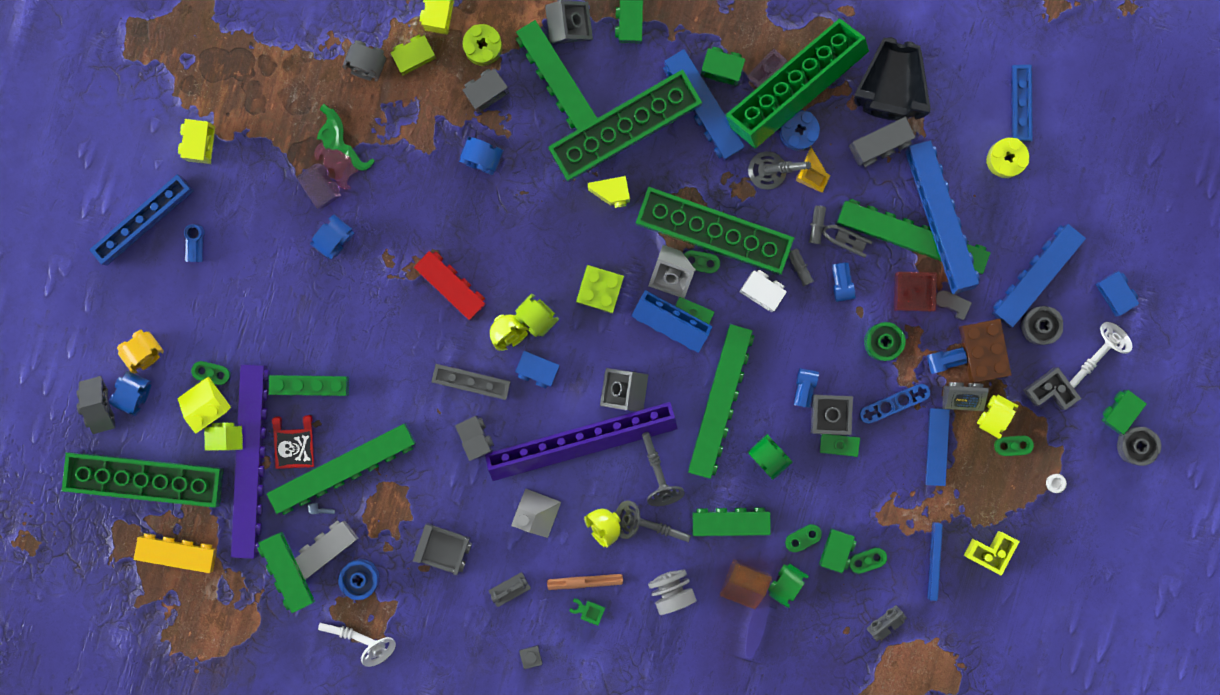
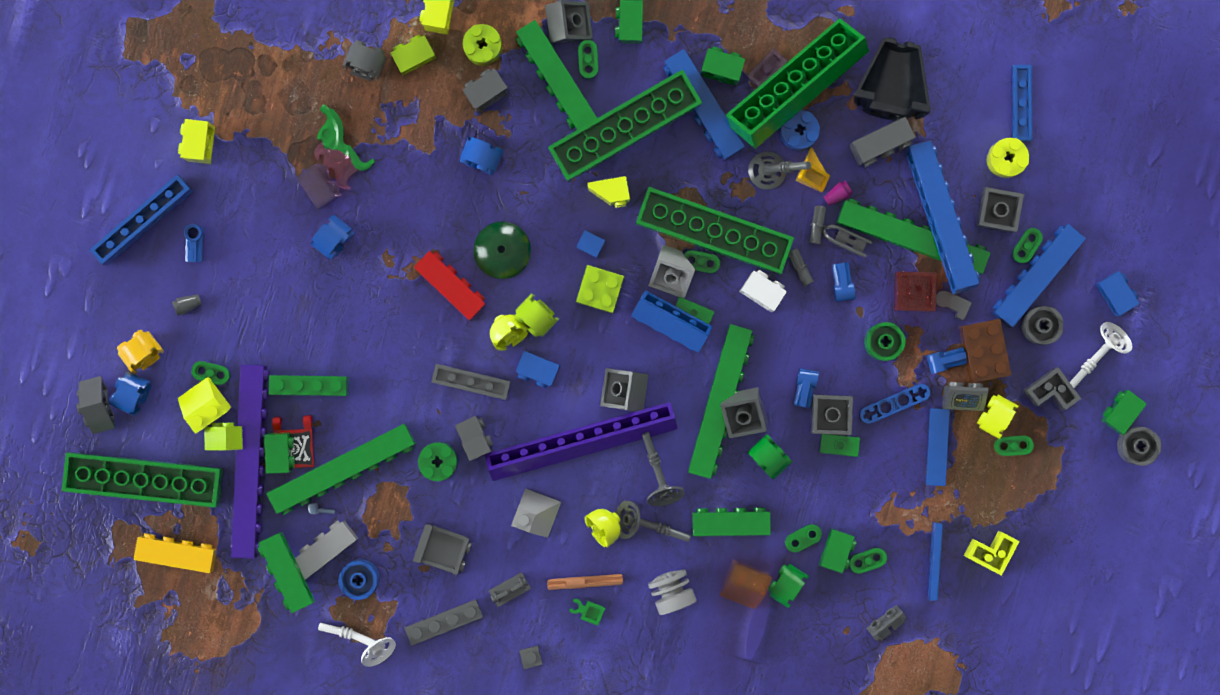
(186, 304): none -> dark grey cone
(278, 452): none -> green brick
(429, 468): none -> green brick
(443, 622): none -> dark grey plate
(509, 262): none -> dark green dish
(588, 59): none -> green plate
(590, 244): none -> blue panel
(744, 413): none -> dark grey slope
(838, 193): none -> magenta cone
(999, 210): none -> dark grey brick
(1027, 246): none -> green plate
(1056, 483): white tile -> none

